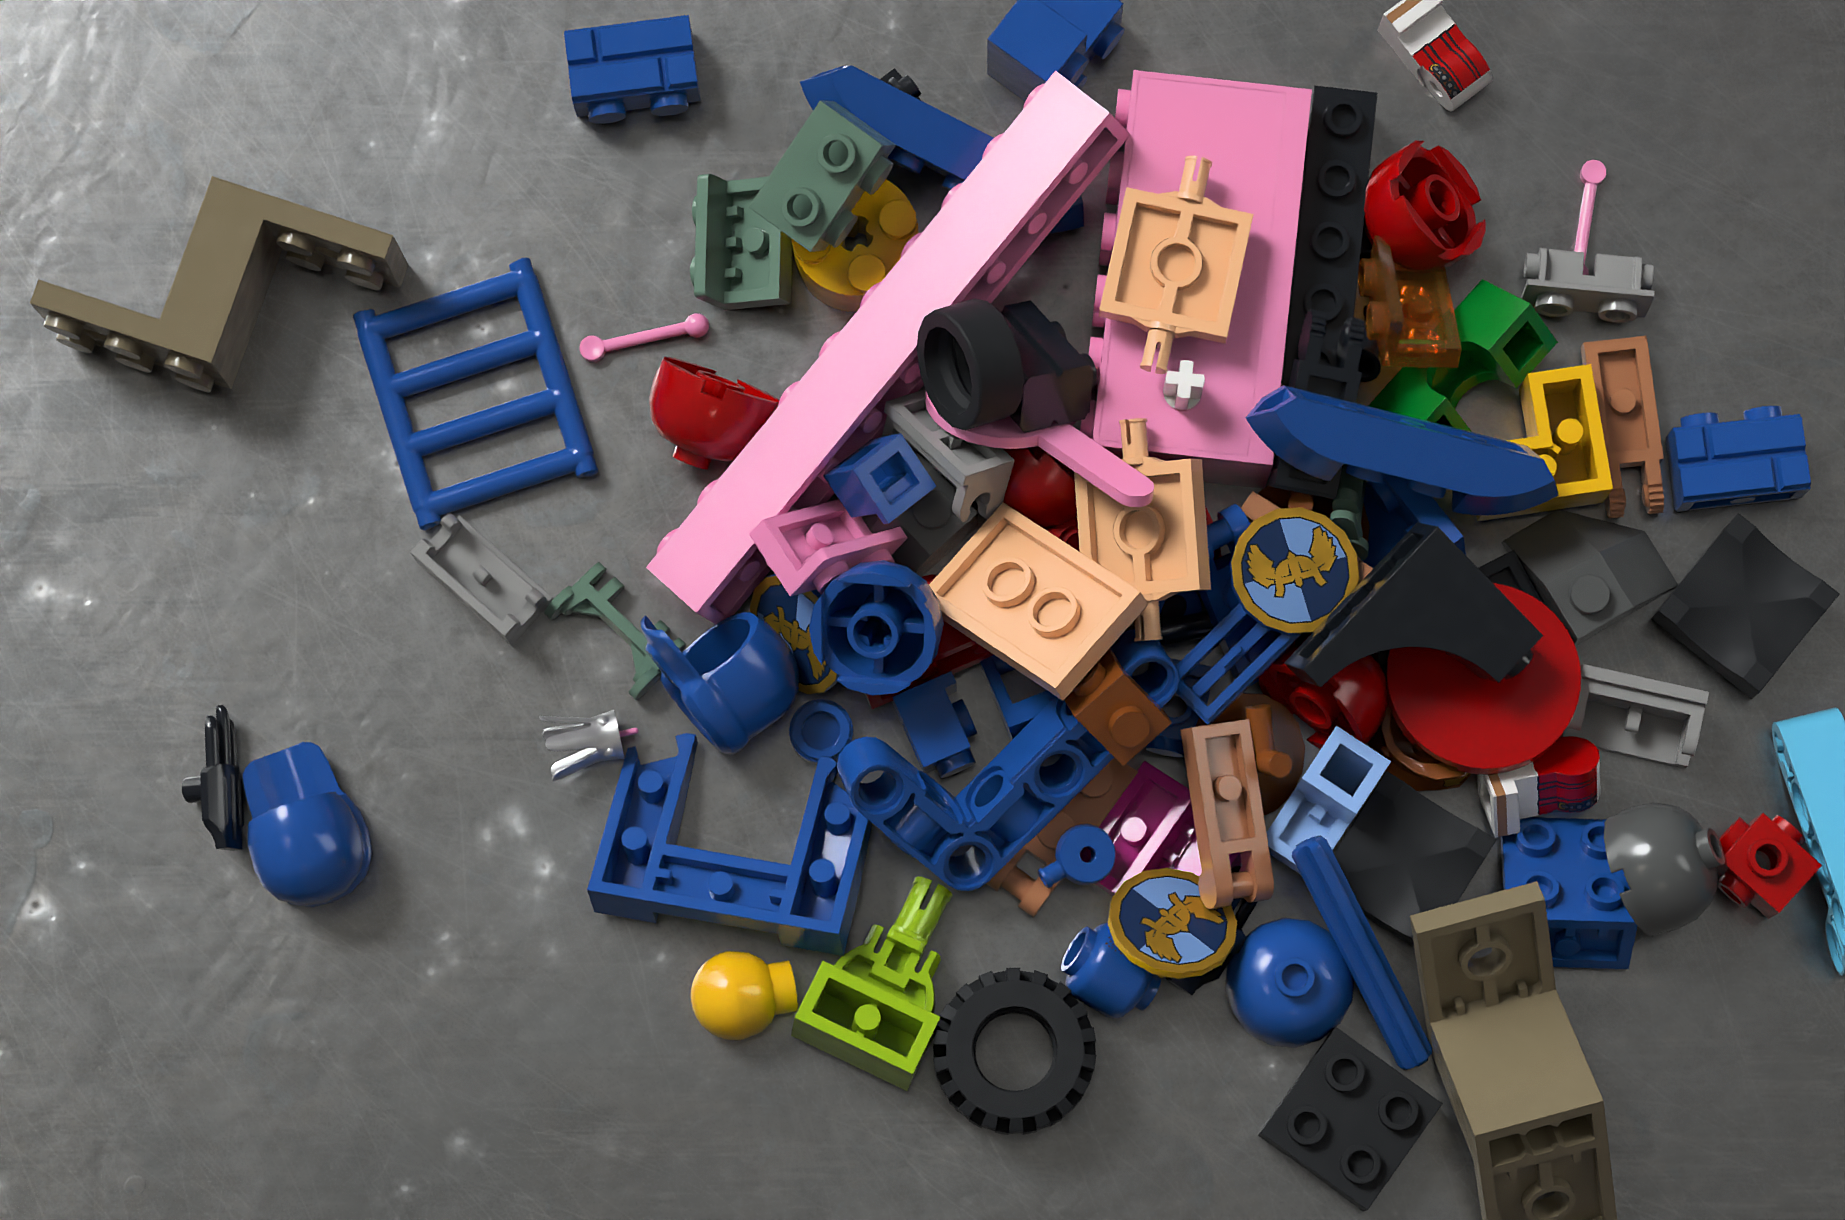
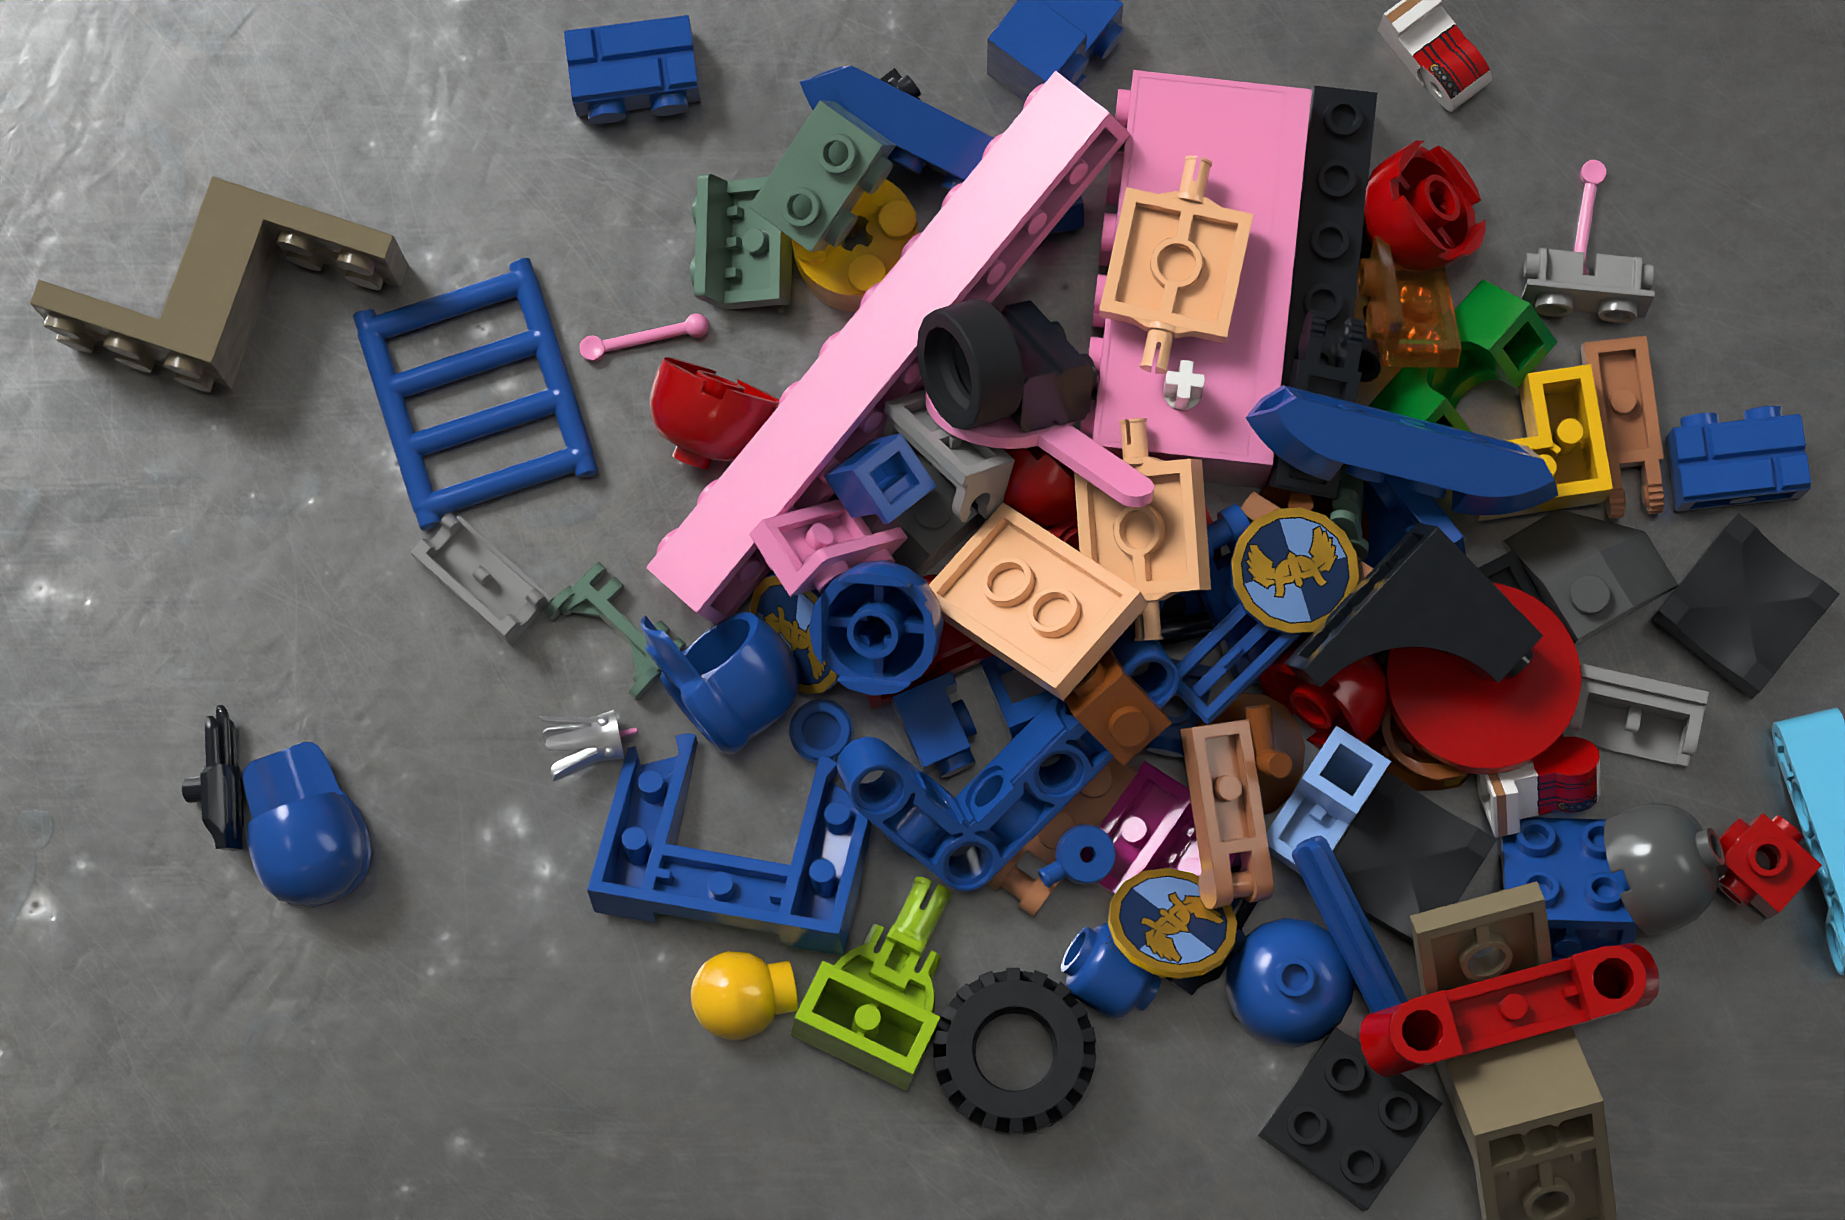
(1509, 1008): none -> red plate

